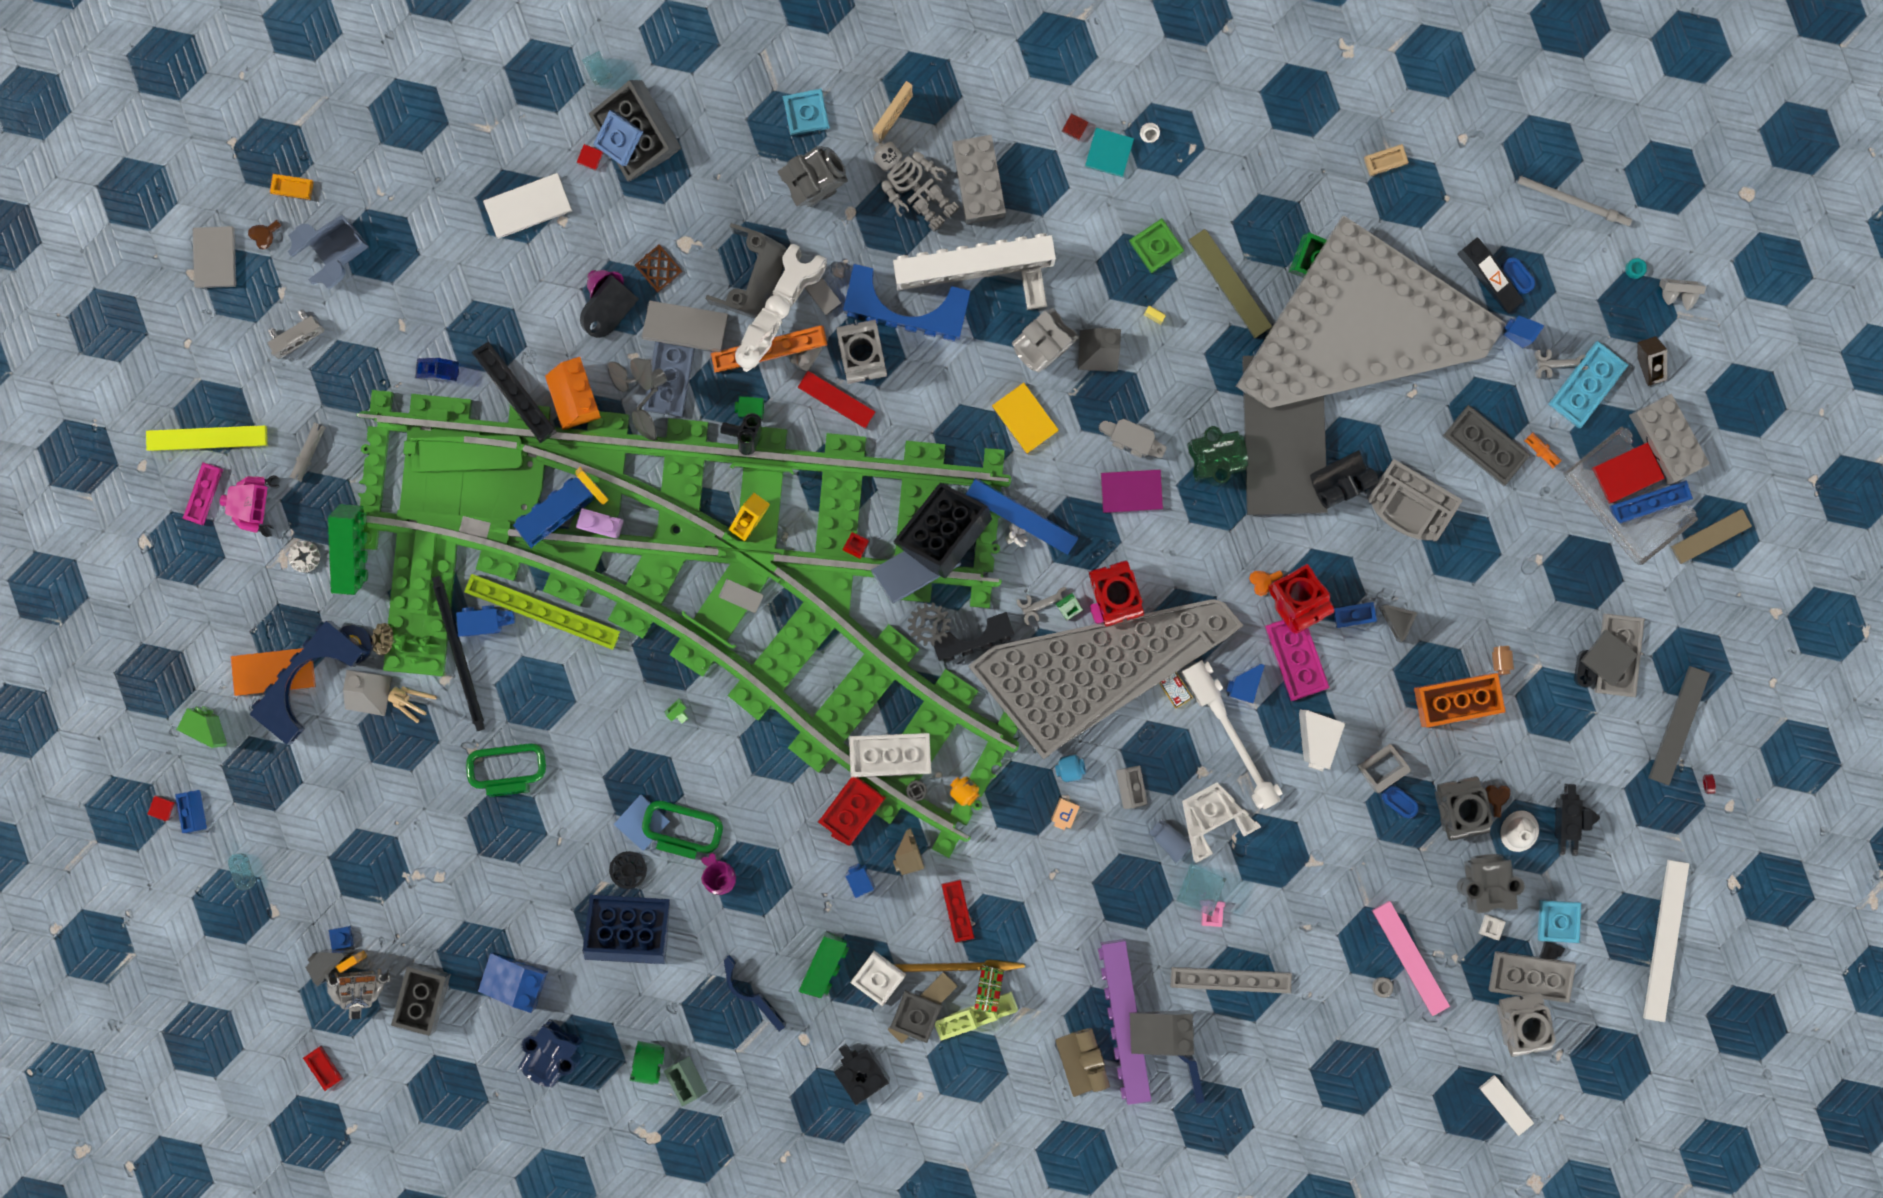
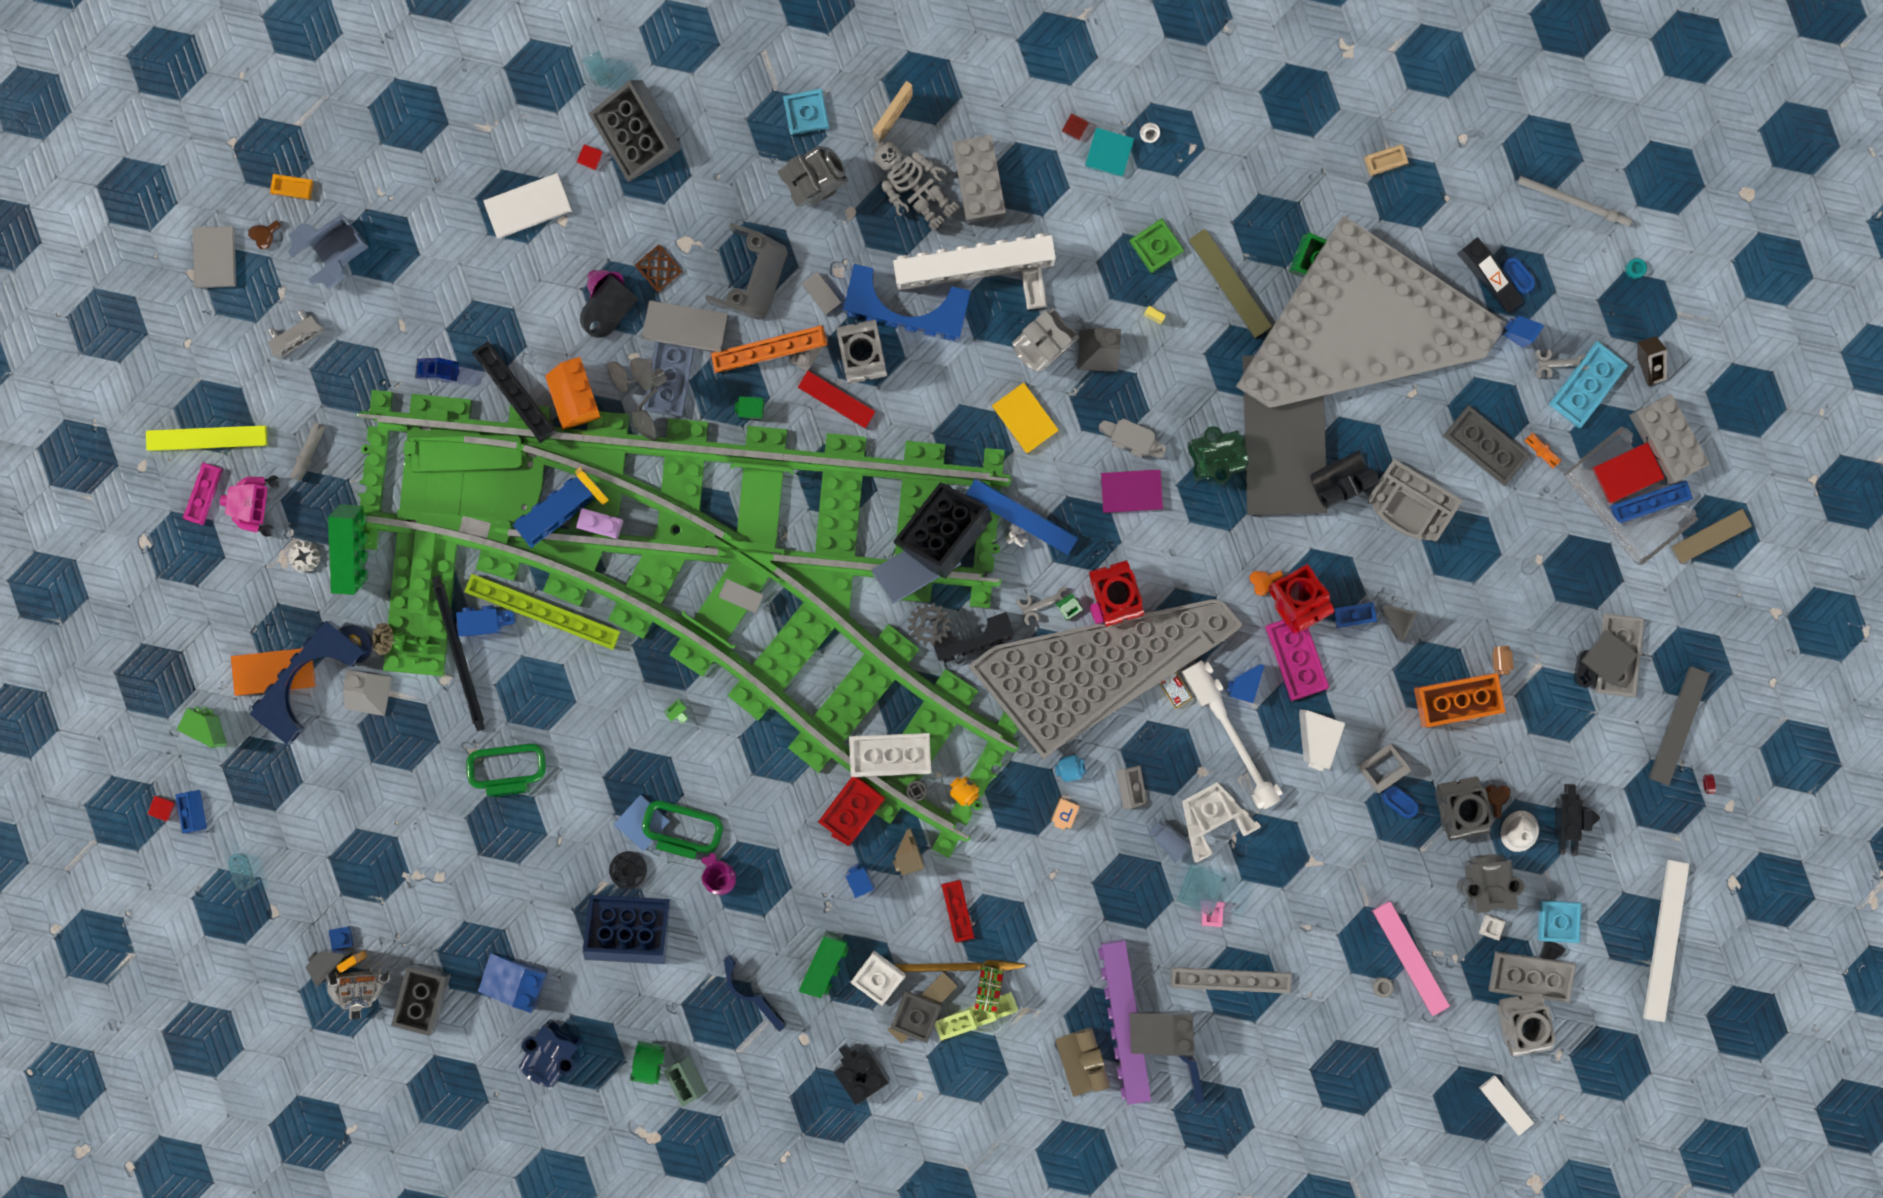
(323, 1068): red tile -> none
(400, 698): tan plant -> none
(618, 138): medium blue tile -> none
(745, 433): black beam -> none
(749, 516): yellow slope -> none
(788, 289): white piece -> none
(856, 545): red tile -> none
(1689, 289): light grey tile -> none

